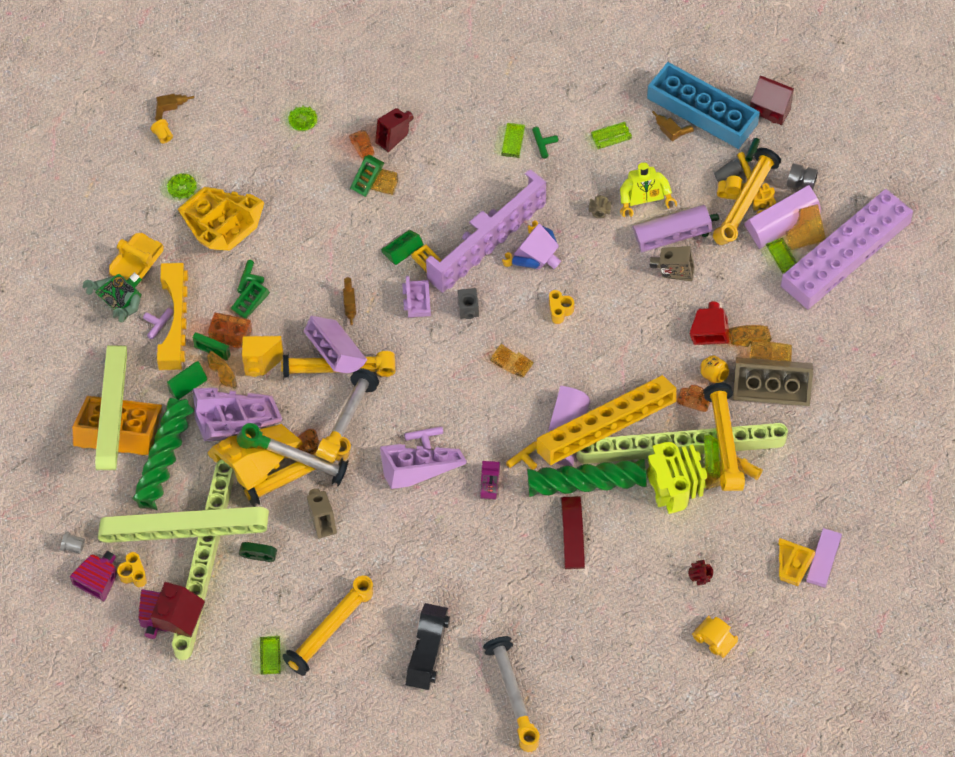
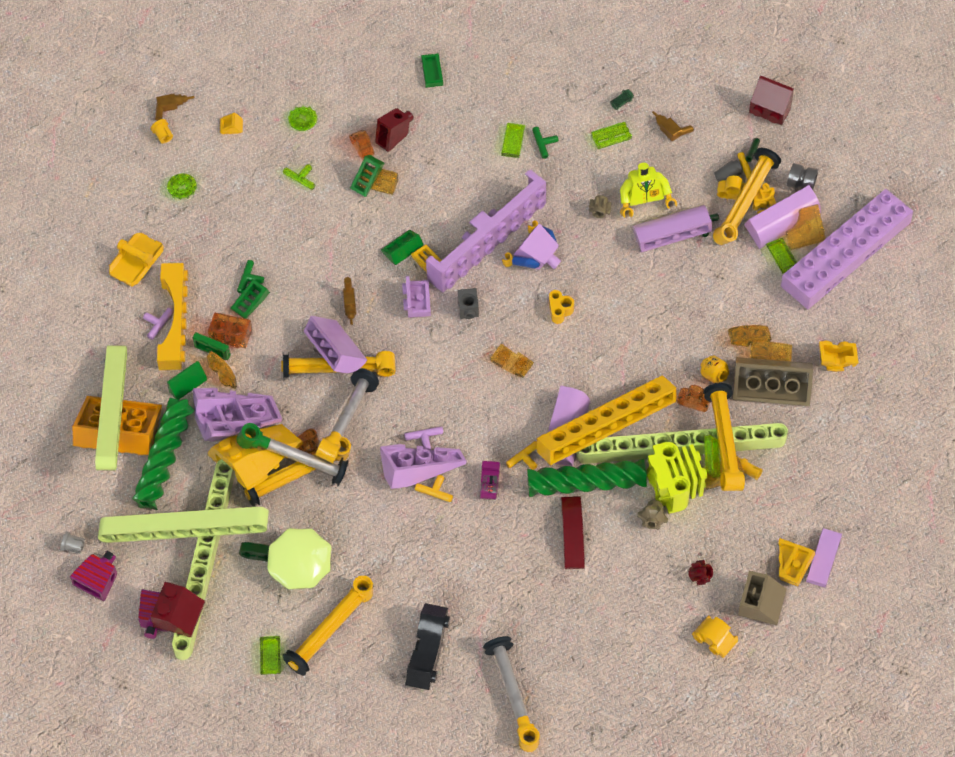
(117, 293): torso -> none
(136, 569): yellow piece -> none
(221, 218): yellow wedge -> none
(231, 124): none -> yellow slope
(261, 354): yellow slope -> none
(299, 558): none -> yellowish green piece
(300, 178): none -> clear neon green piece
(320, 506): dark tan torso -> none
(432, 70): none -> green tile
(434, 491): none -> yellow piece
(622, 99): none -> clear green pin
(653, 515): none -> dark tan rock
(675, 263): dark tan torso -> none
(703, 105): dark azure brick -> none
(710, 326): red torso -> none
(762, 598): none -> dark tan slope
(838, 356): none -> yellow cylinder

